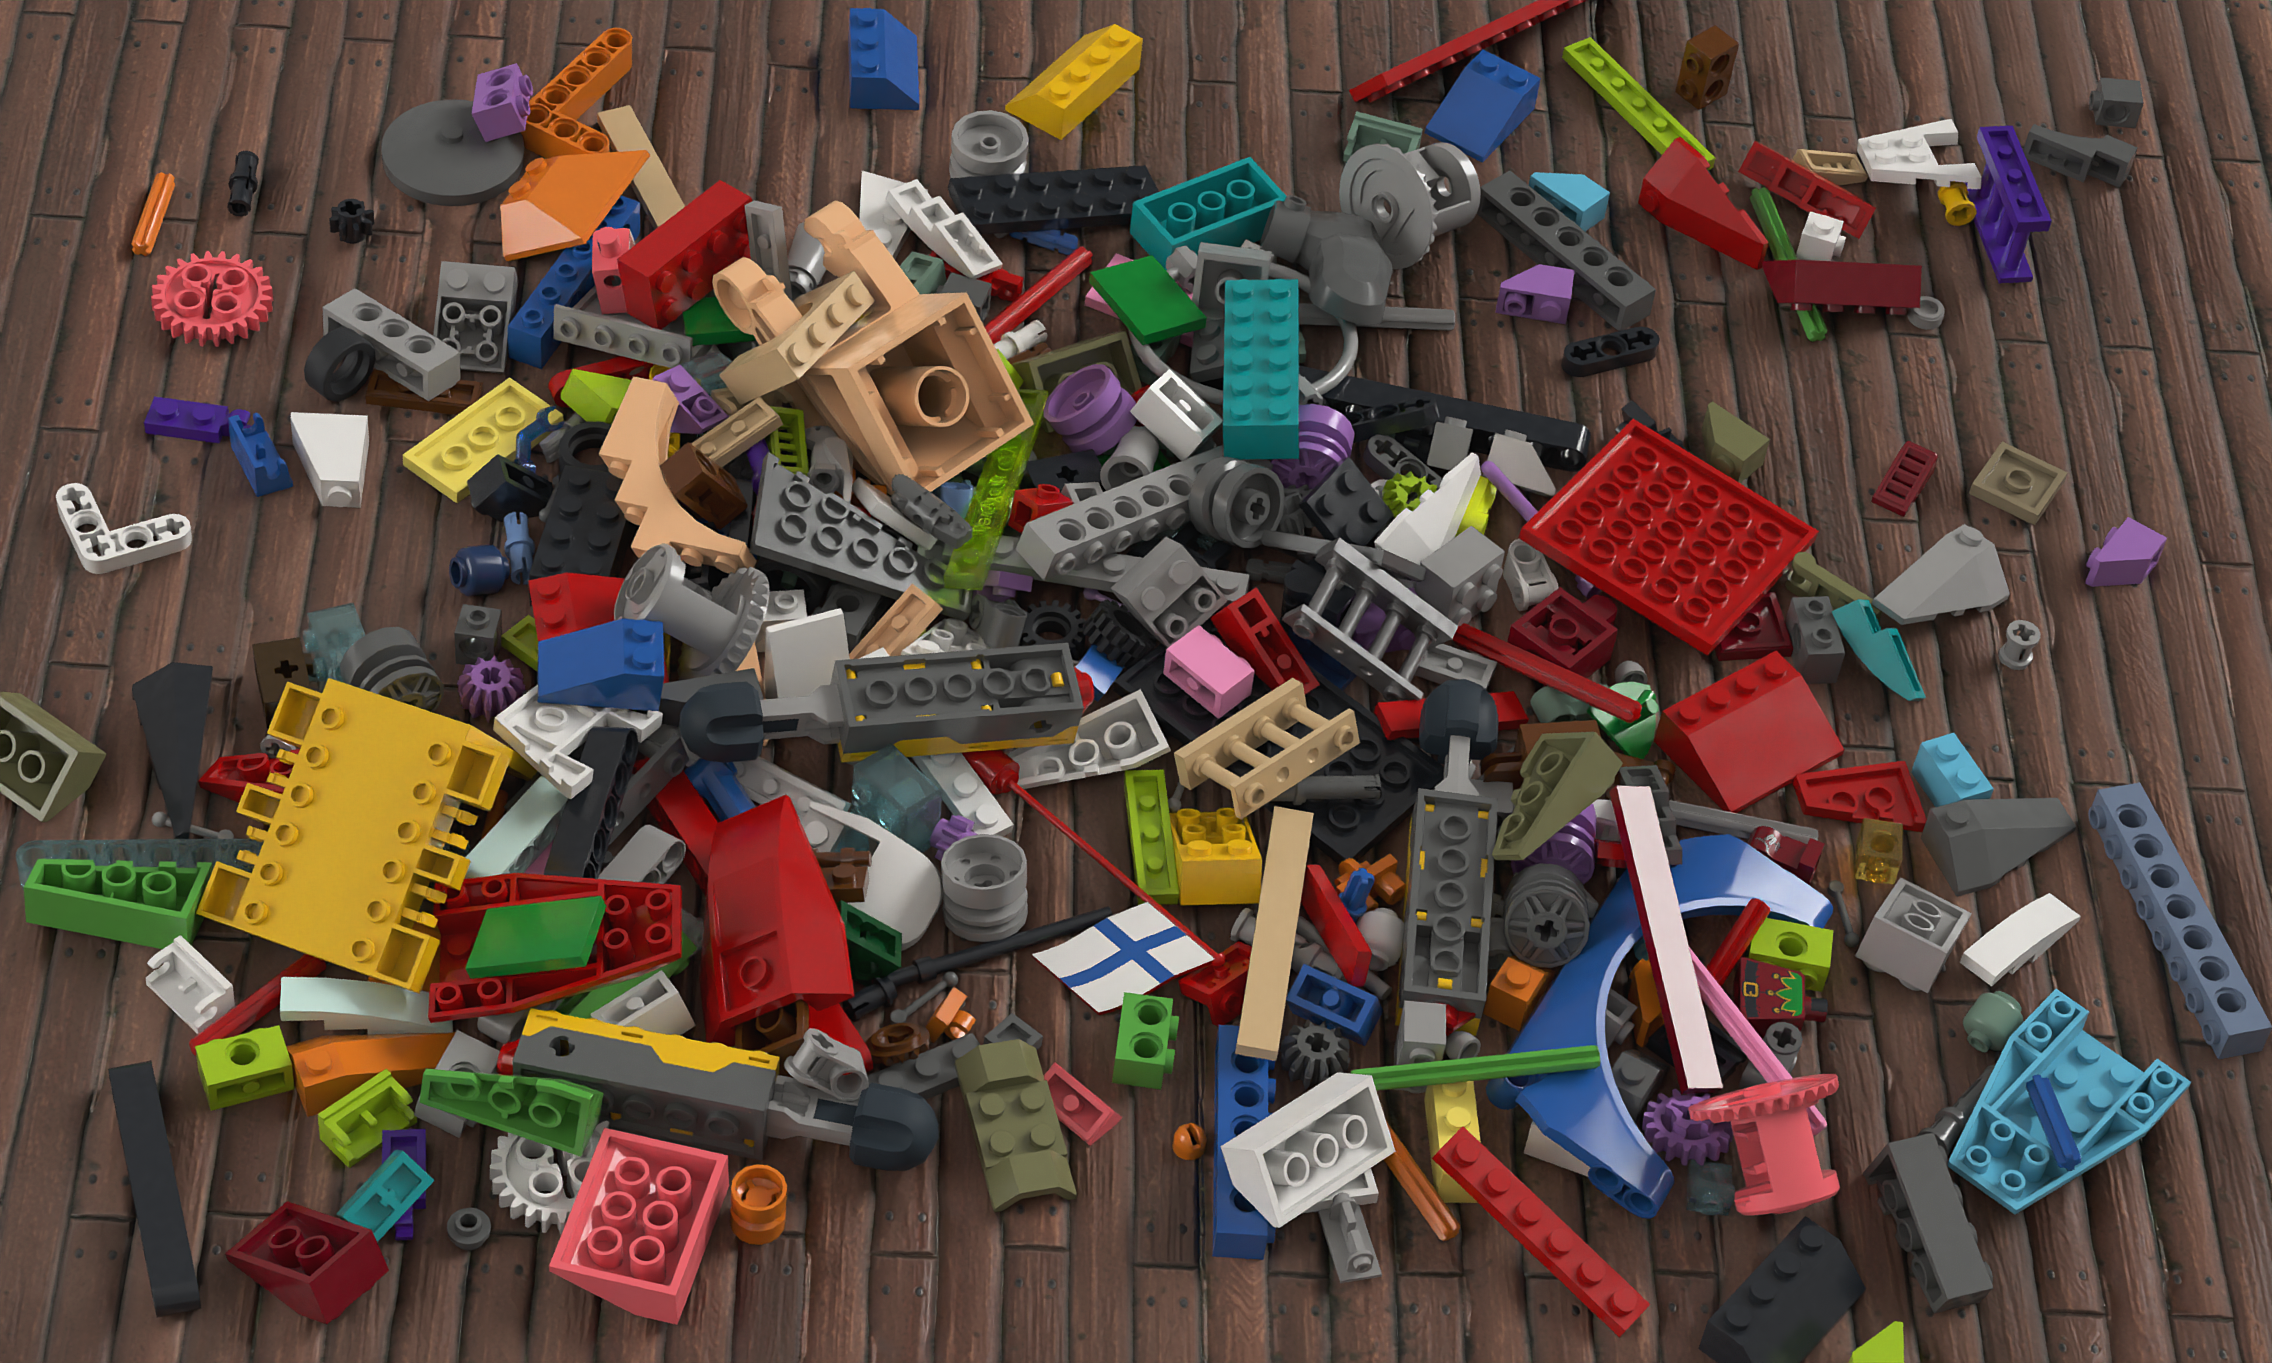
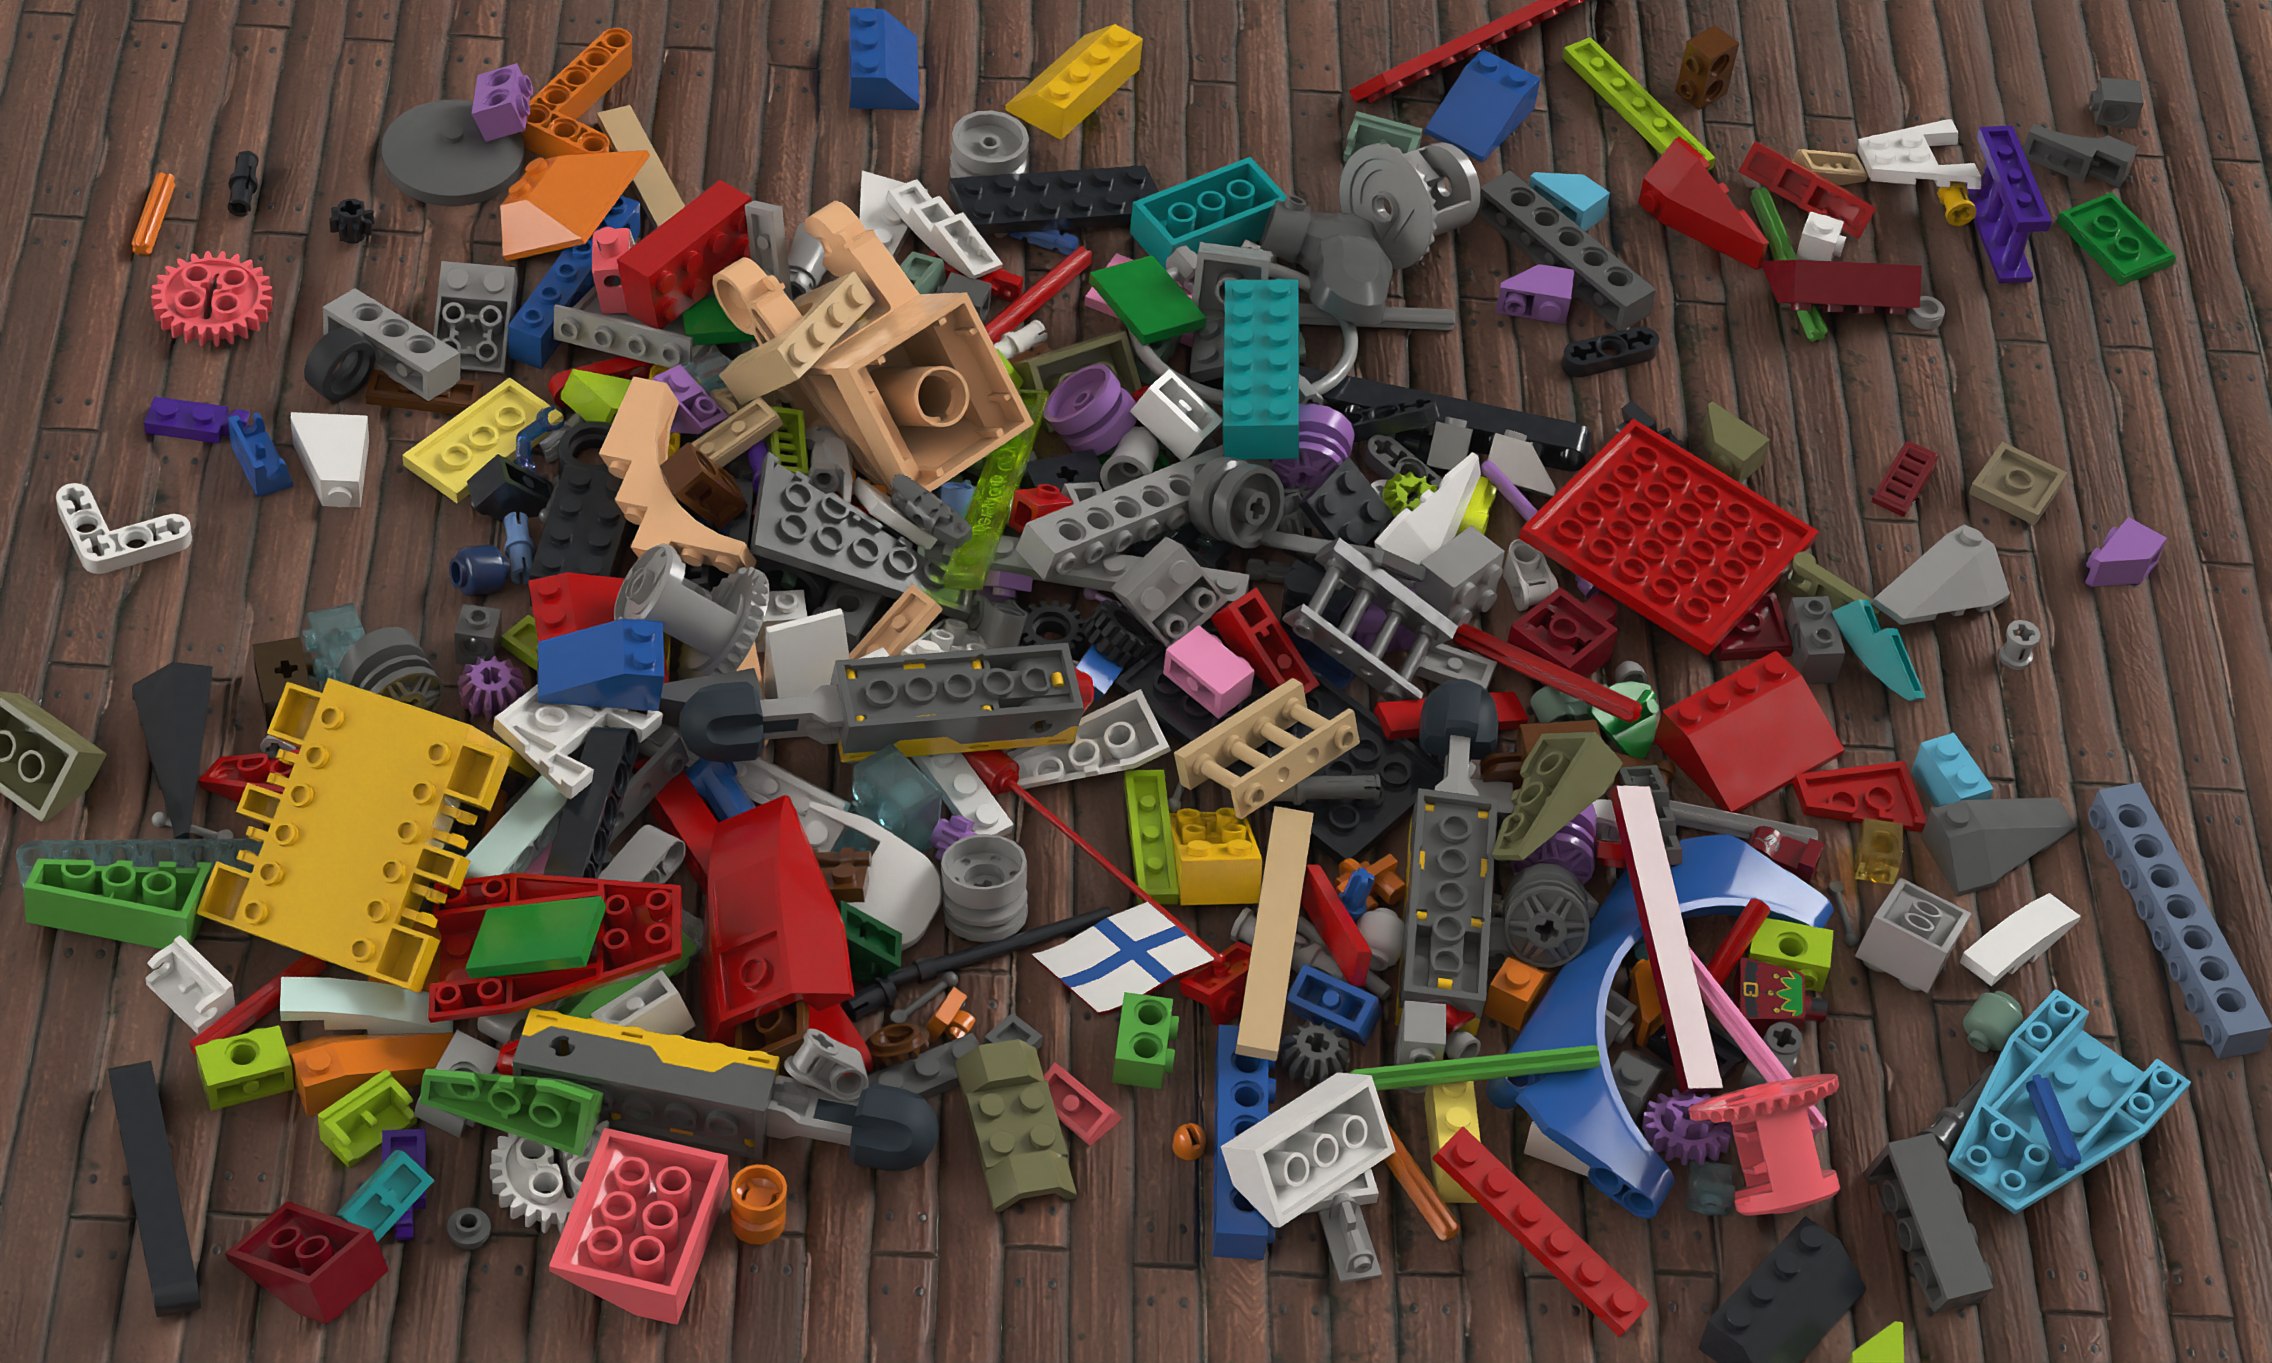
(2116, 239): none -> green tile

